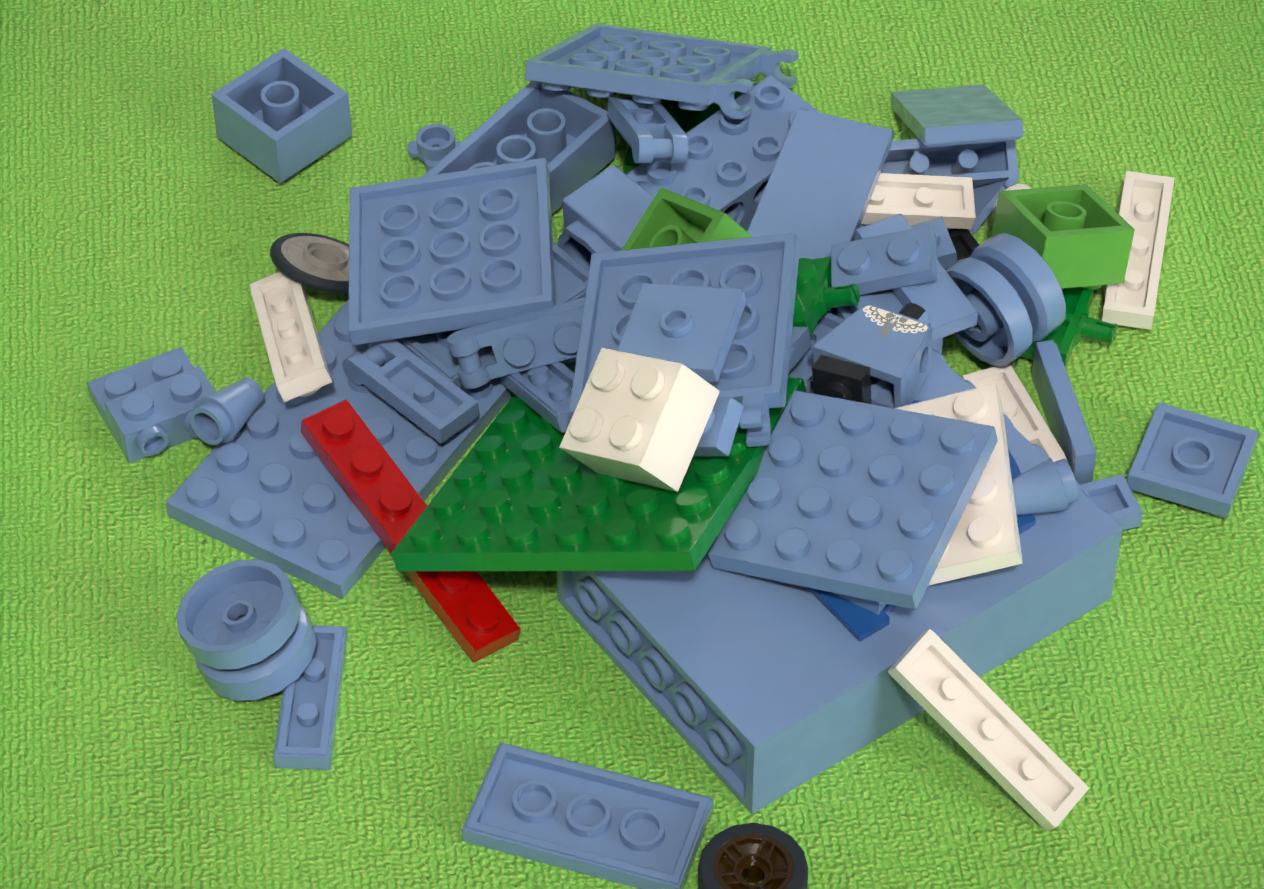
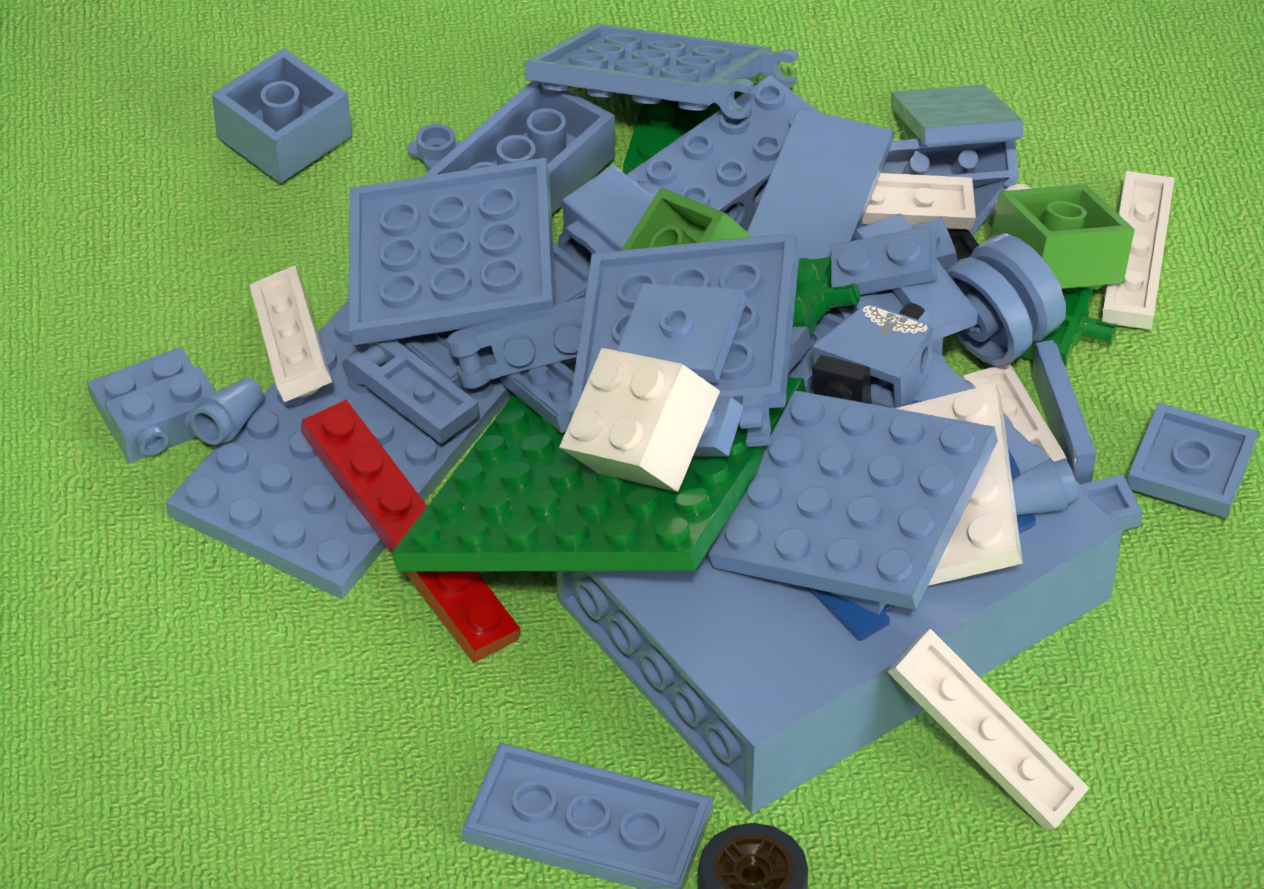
(246, 629): medium blue wheel -> none
(312, 706): medium blue tile -> none
(313, 261): light grey wheel -> none
(648, 130): medium blue plate -> none

